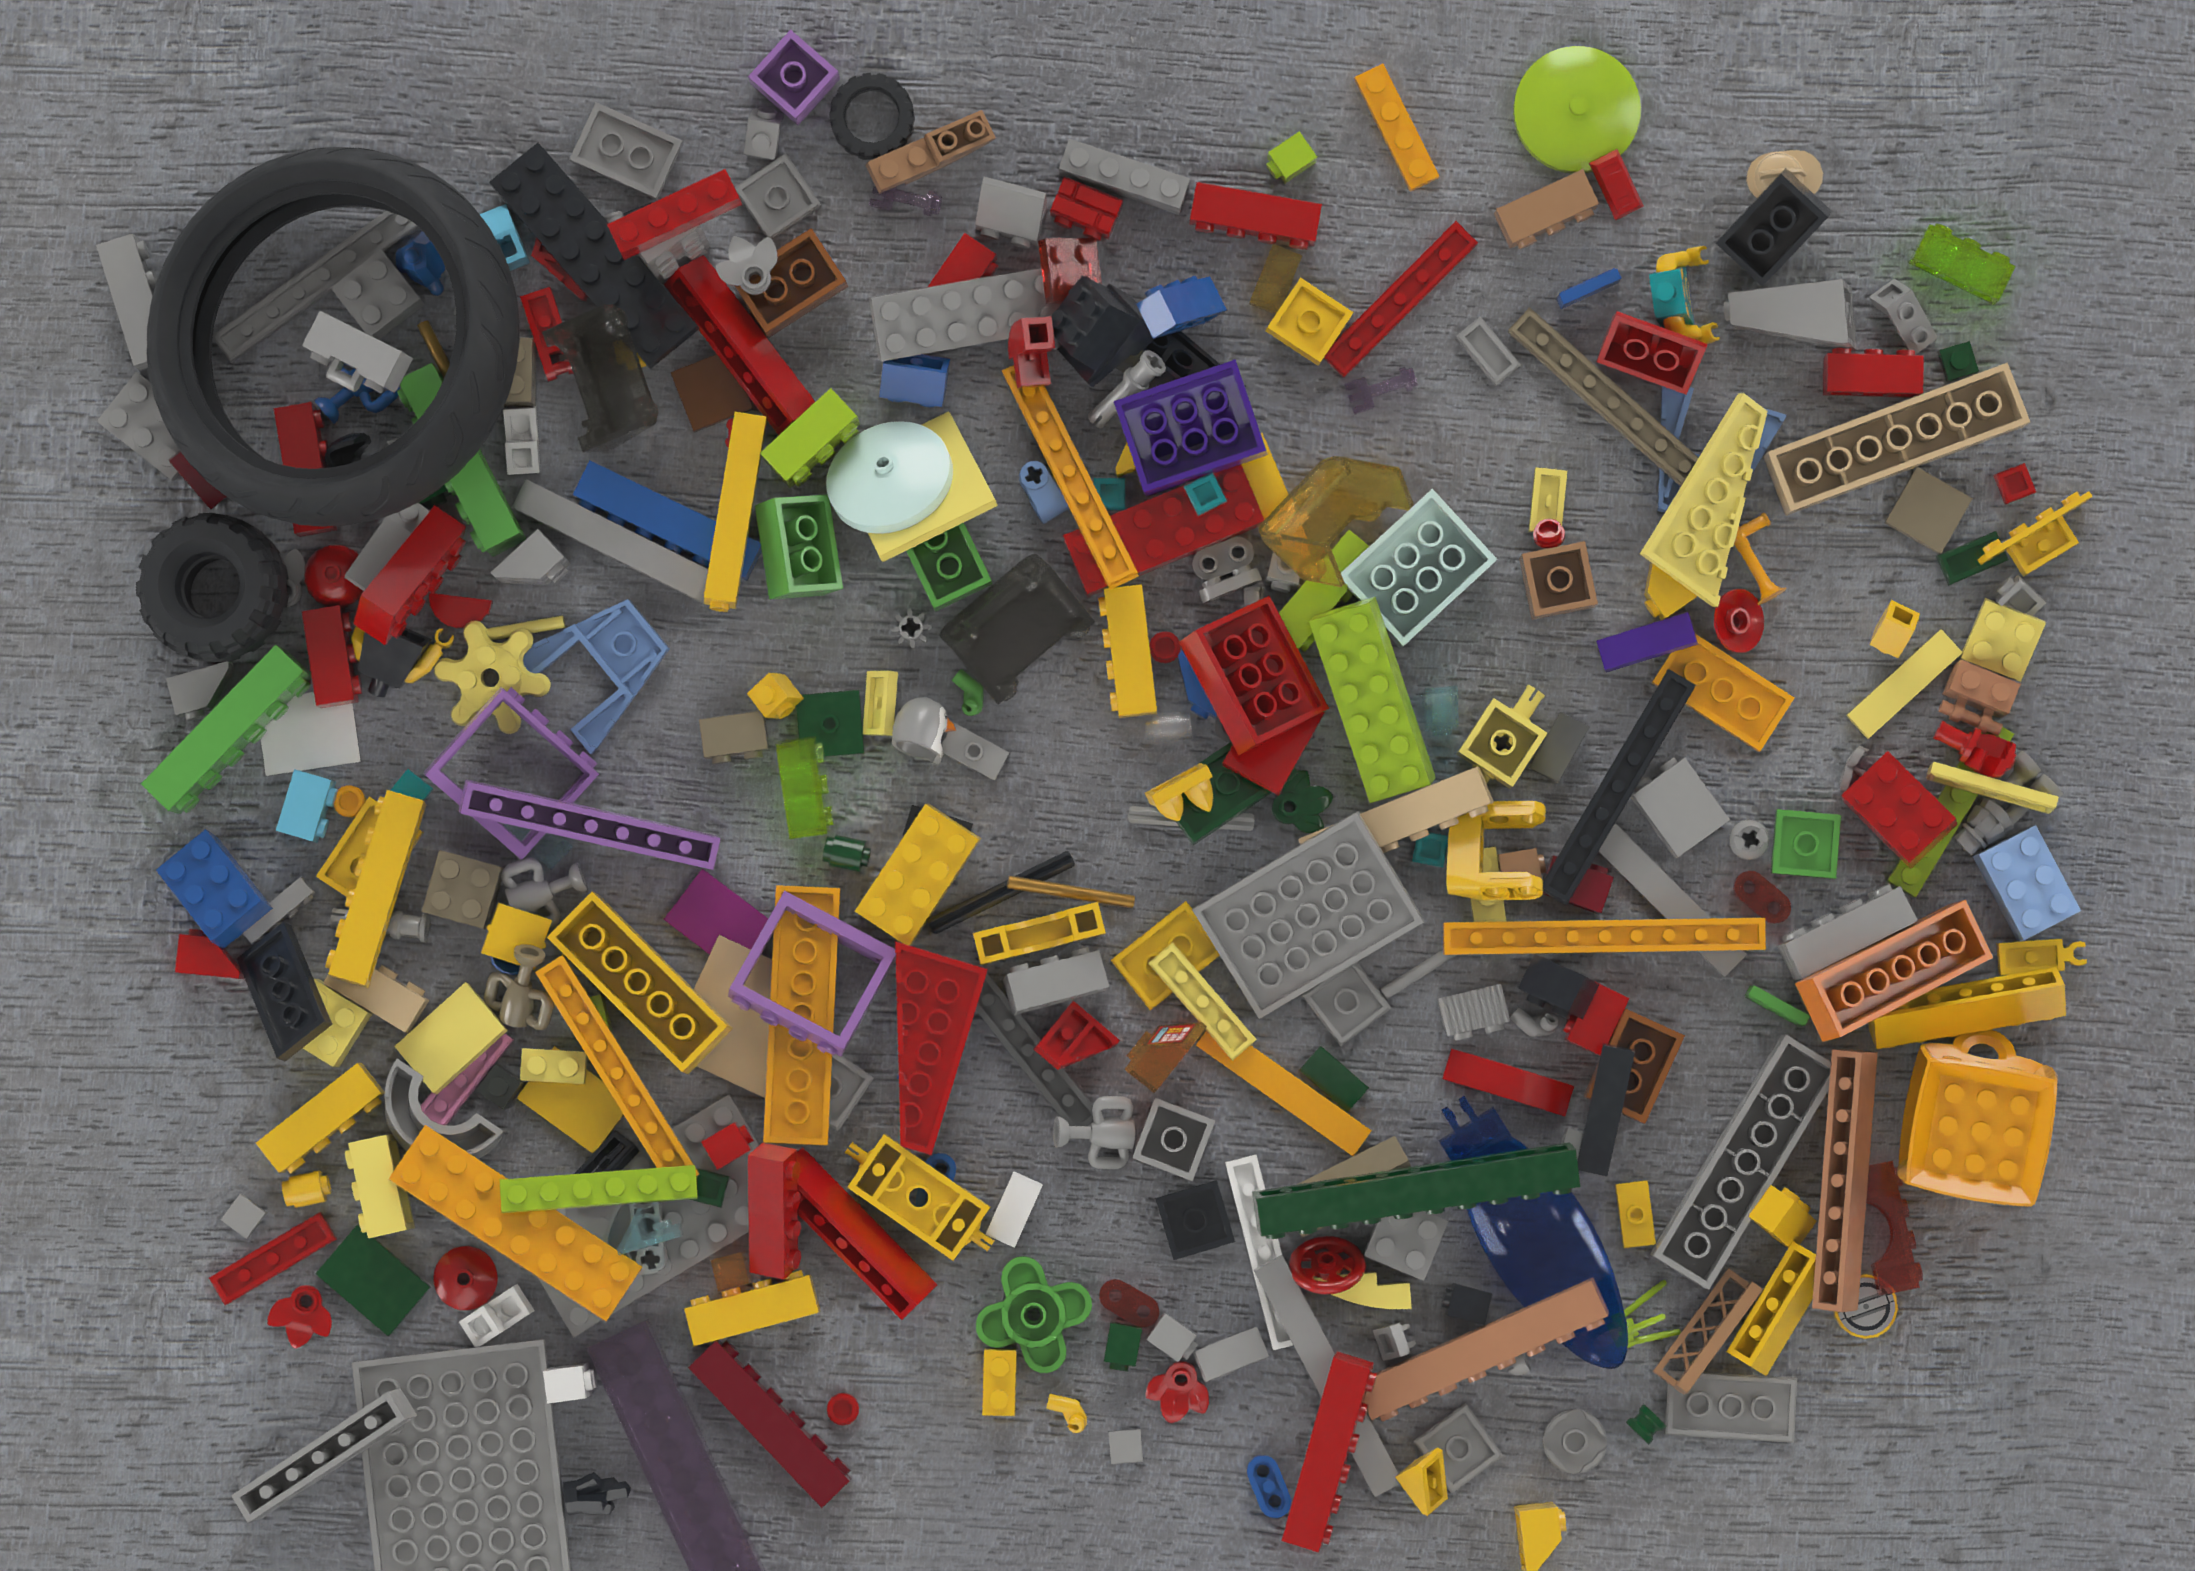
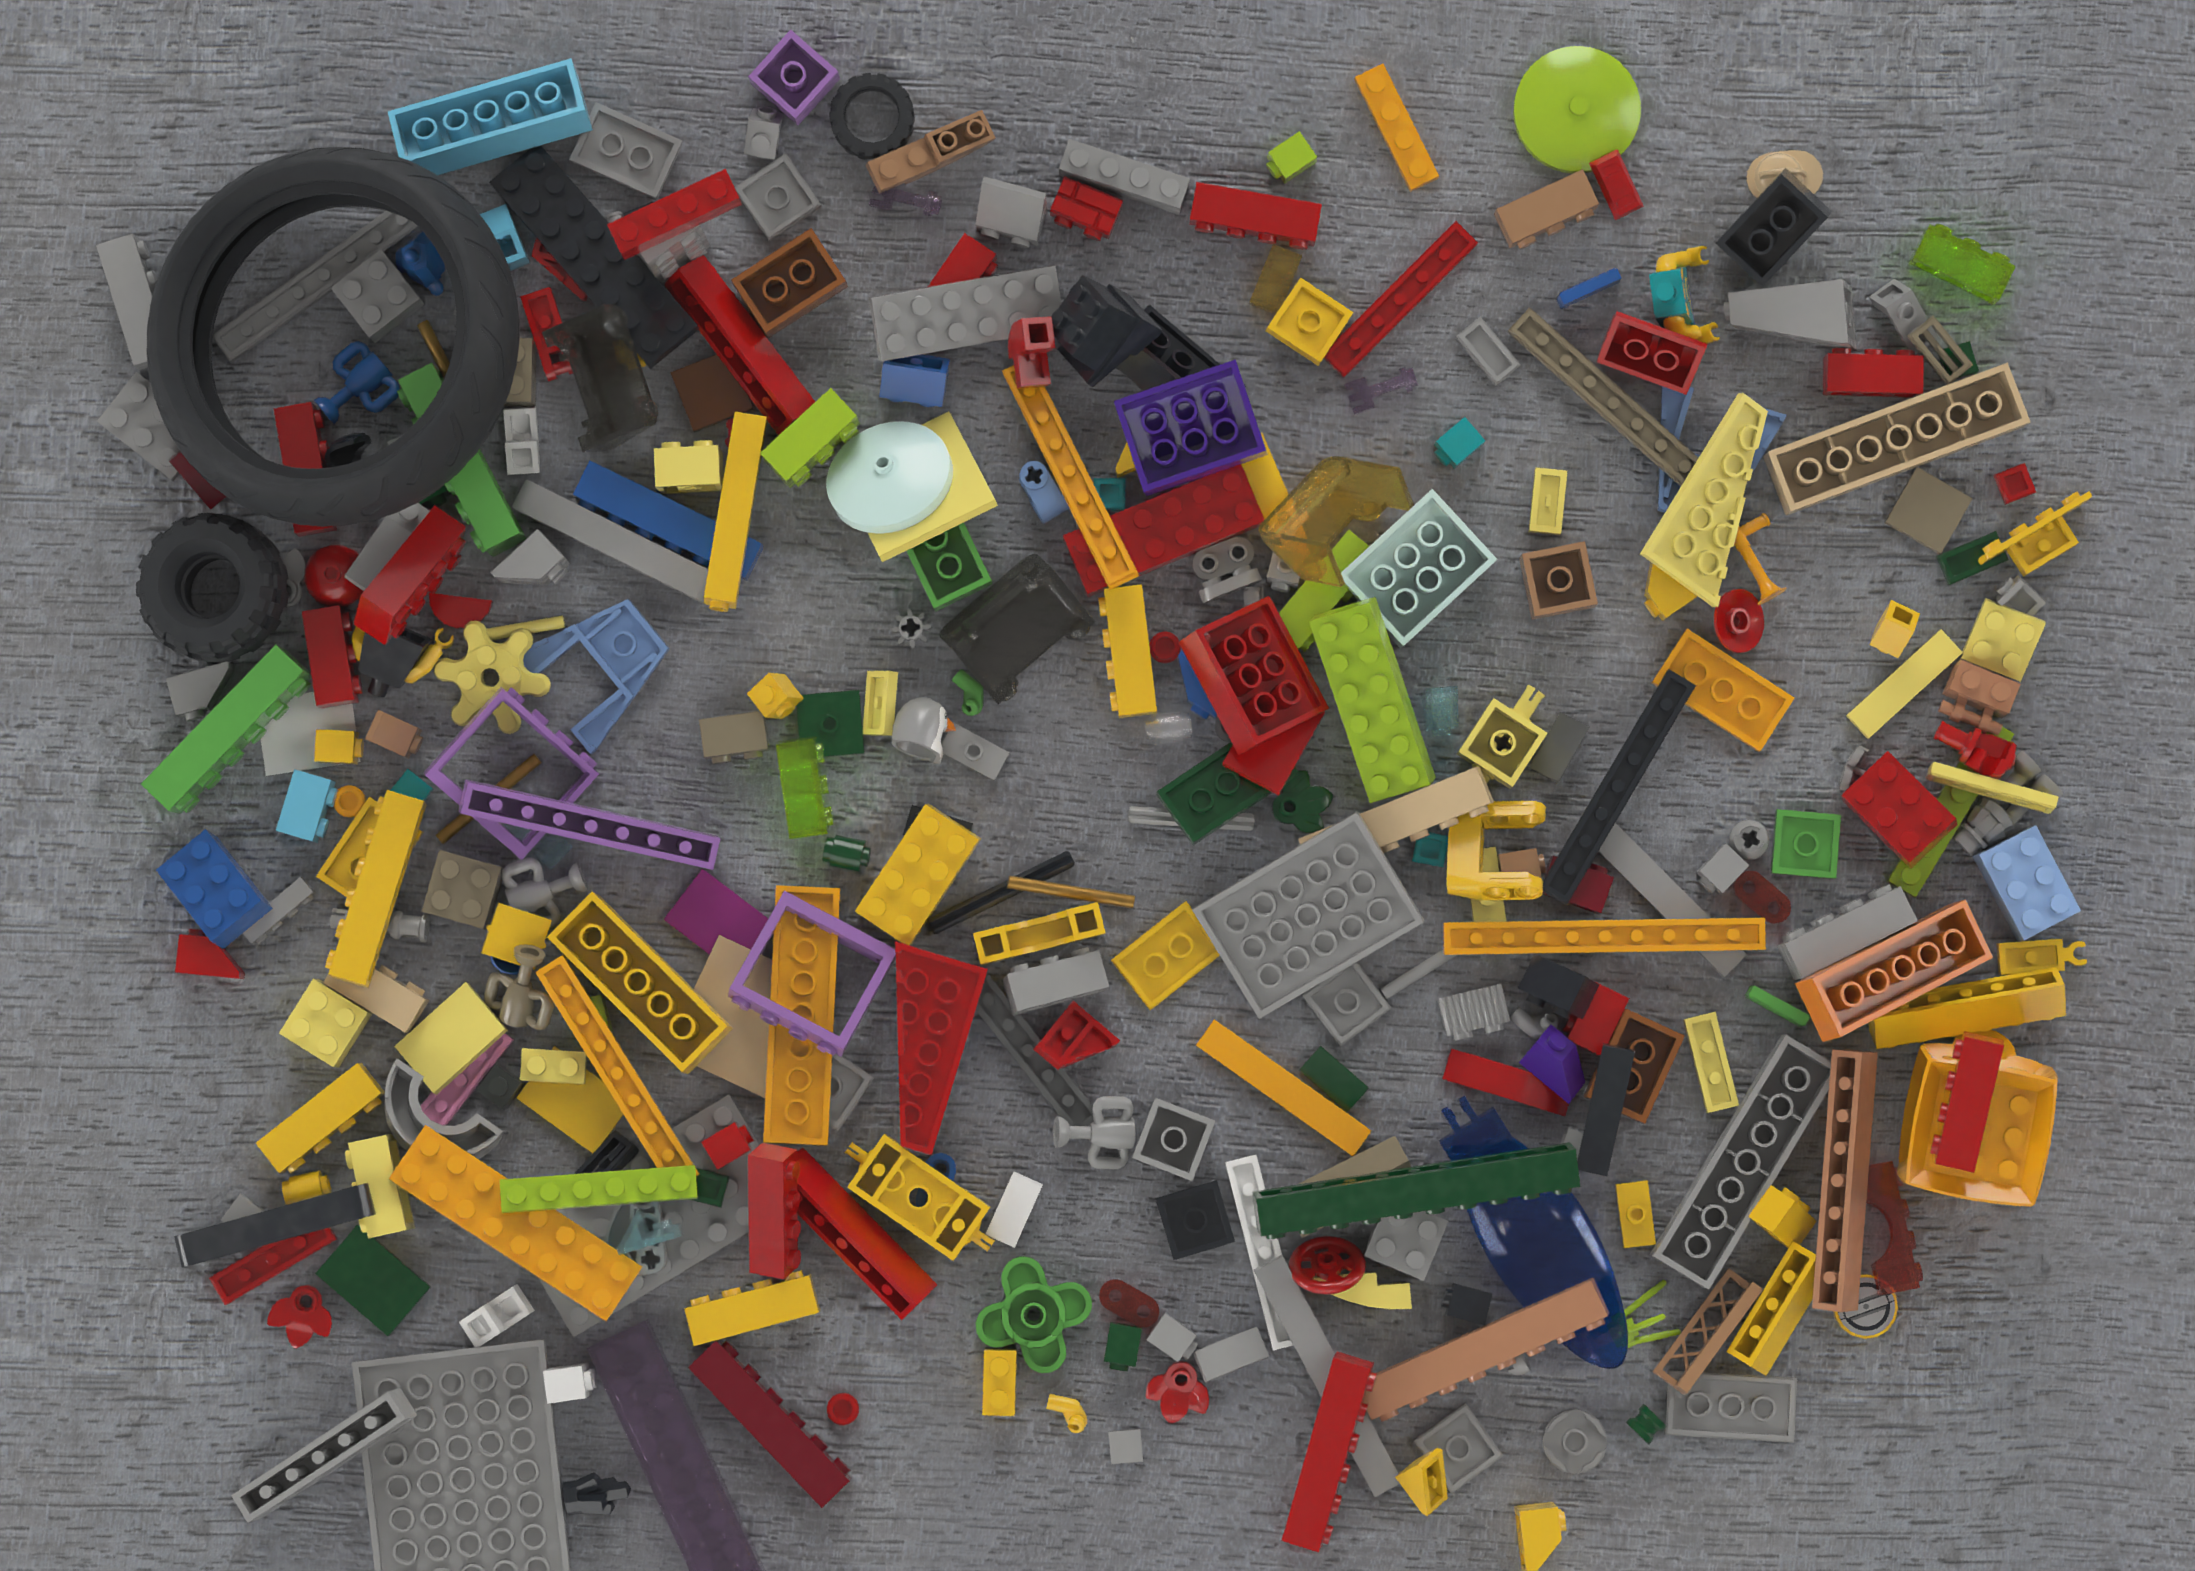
(275, 1225): none -> black beam
(284, 991): black plate -> none
(338, 746): none -> yellow brick
(343, 344): light grey piece -> none
(394, 734): none -> medium nougat slope
(482, 1276): red dish -> none
(492, 119): none -> medium azure brick
(507, 782): none -> pearl gold bar
(688, 468): none -> light yellow brick
(731, 1271): clear orange brick -> none
(747, 261): light grey plate -> none
(798, 546): bright green brick -> none
(1065, 262): clear red plate -> none
(1134, 381): light grey pin -> none
(1160, 1052): clear orange slope -> none
(1180, 305): blue brick -> none
(1193, 782): yellow tile -> none
(1202, 1001): light yellow tile -> none
(1205, 494): teal tile -> none
(1269, 1485): blue plate -> none
(1393, 1341): light grey tile -> none
(1458, 443): none -> teal brick
(1548, 533): red plate -> none
(1555, 1063): none -> dark purple slope
(1647, 642): dark purple tile -> none
(1678, 806): light grey brick -> none
(1711, 1062): none -> light yellow plate
(1721, 870): none -> light grey brick
(1922, 329): none -> dark tan tile
(1968, 1101): none -> red brick

